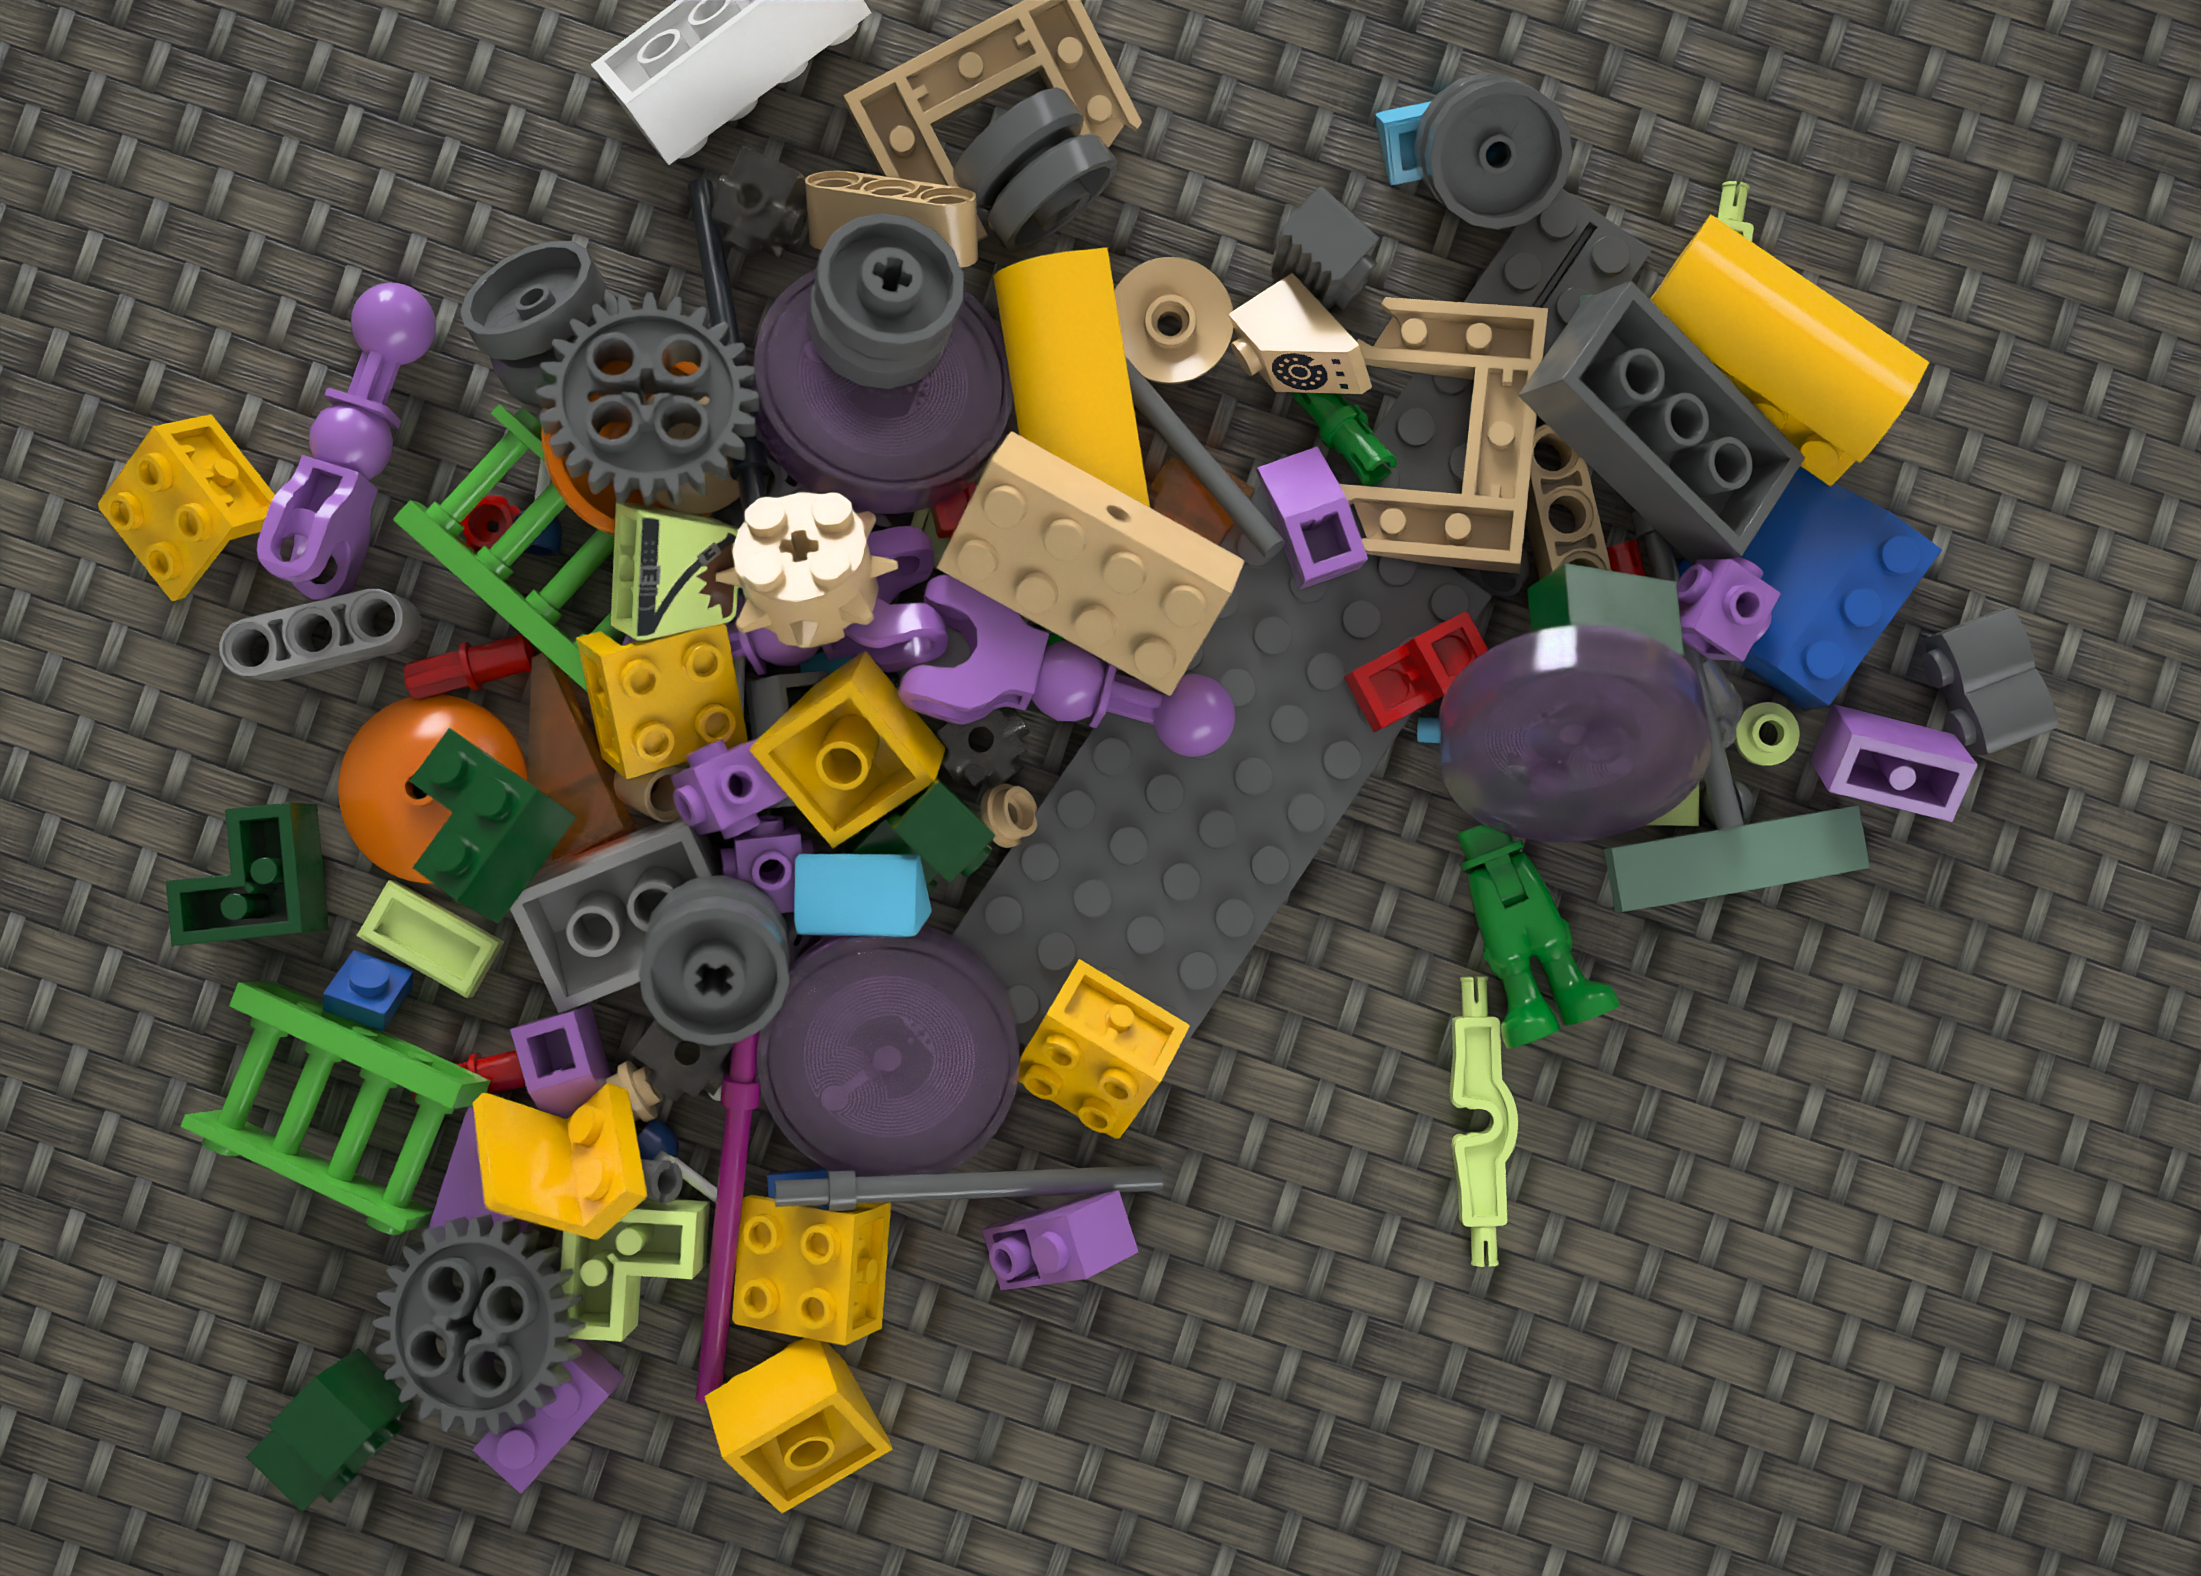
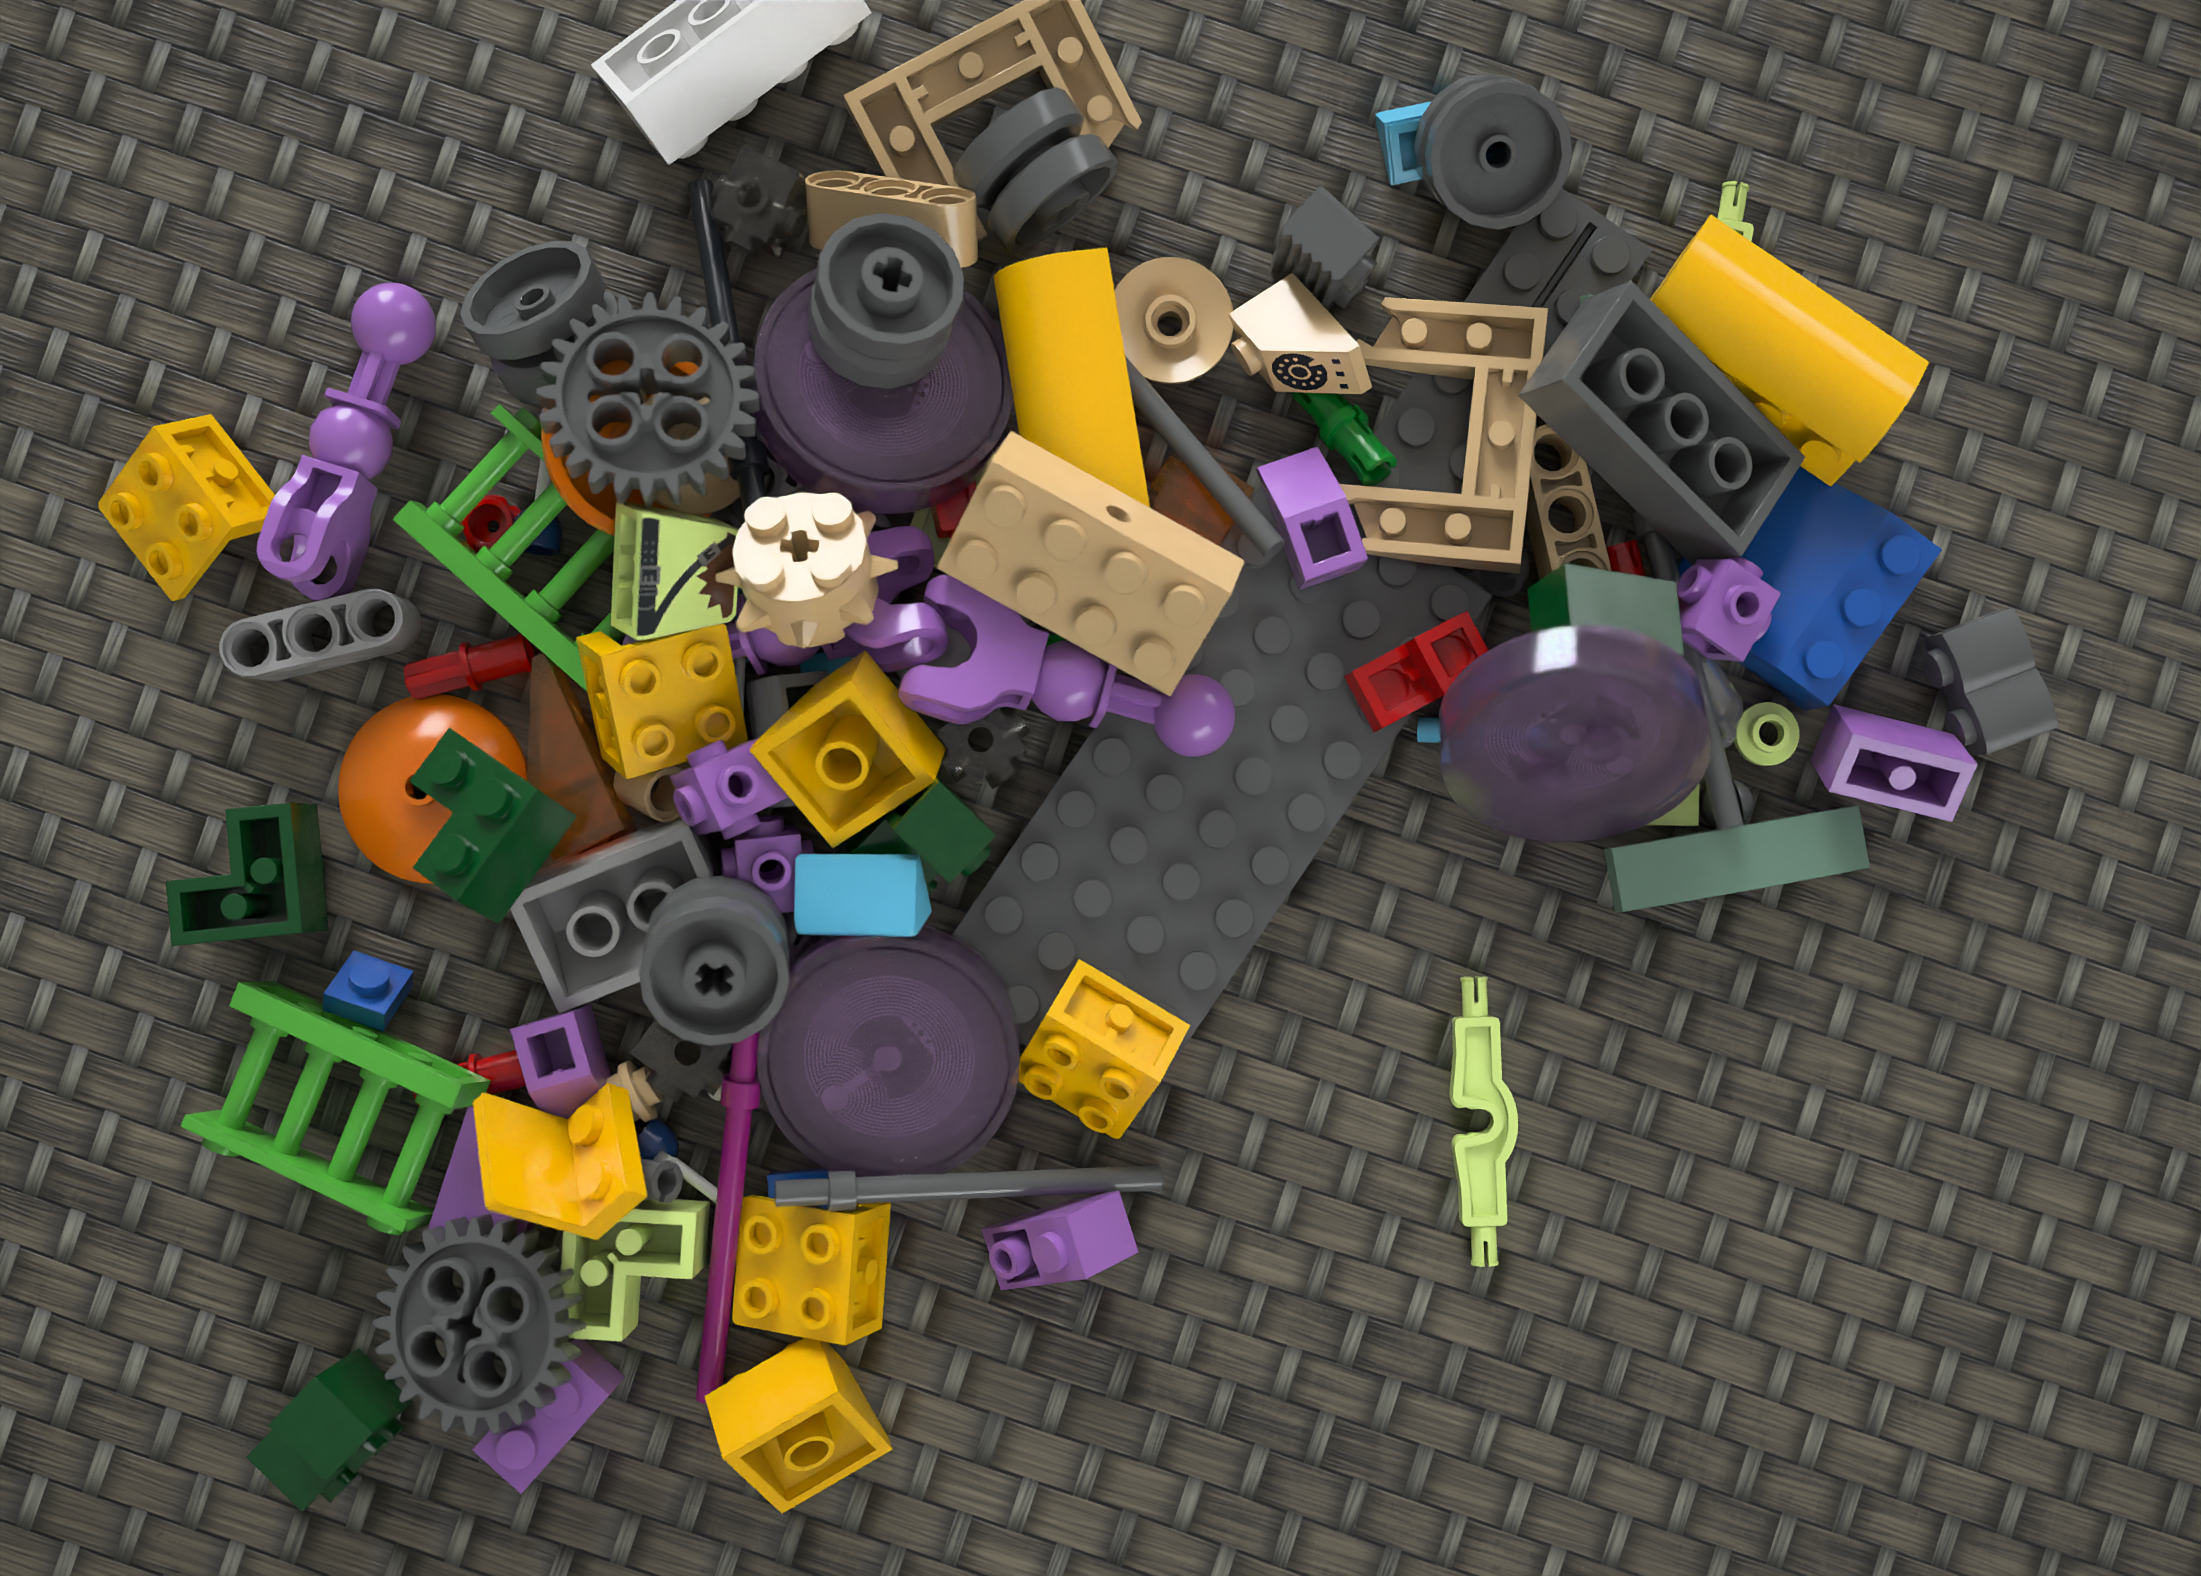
(430, 938): yellowish green tile -> none
(1009, 814): tan plate -> none
(1523, 922): green piece -> none

